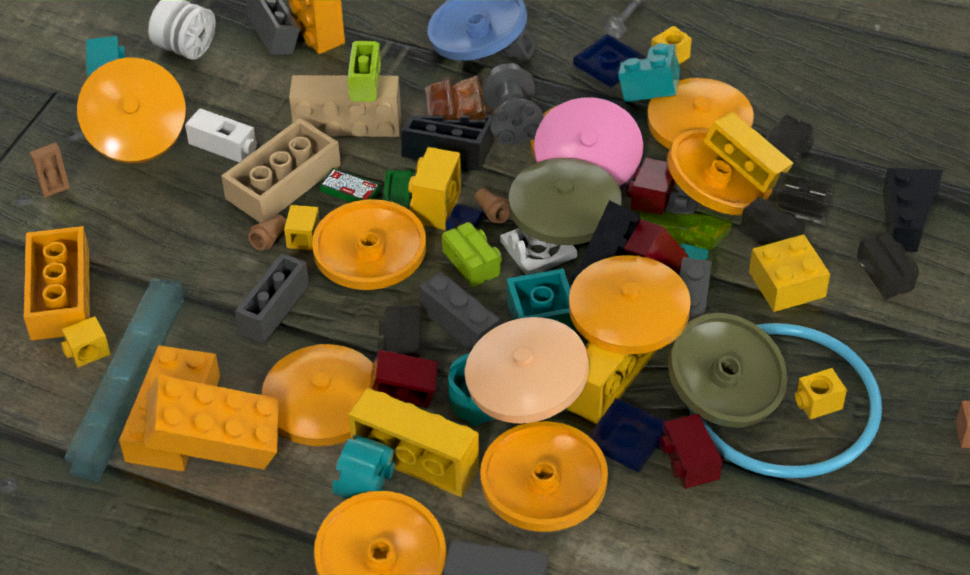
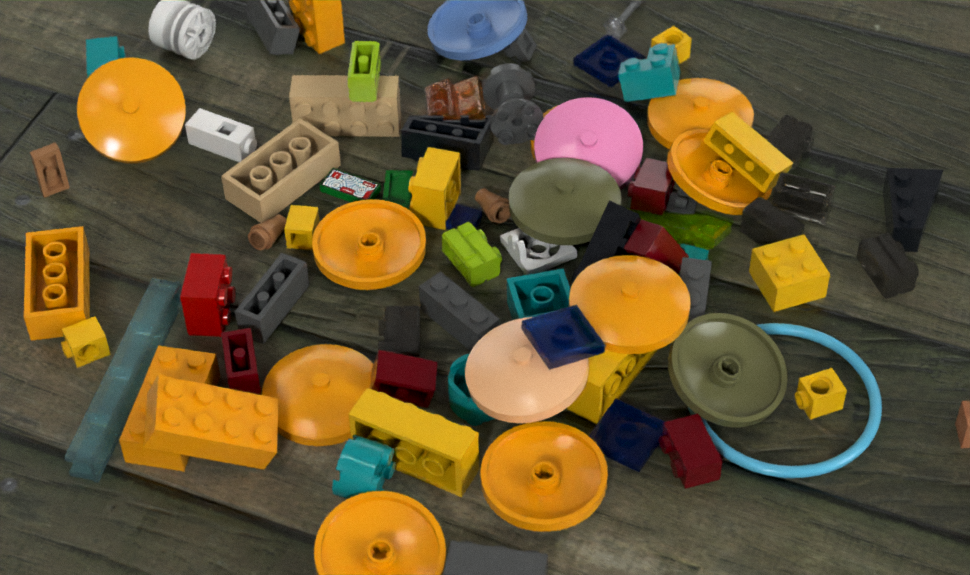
(207, 294): none -> red brick
(241, 361): none -> dark red brick
(563, 337): none -> clear blue tile

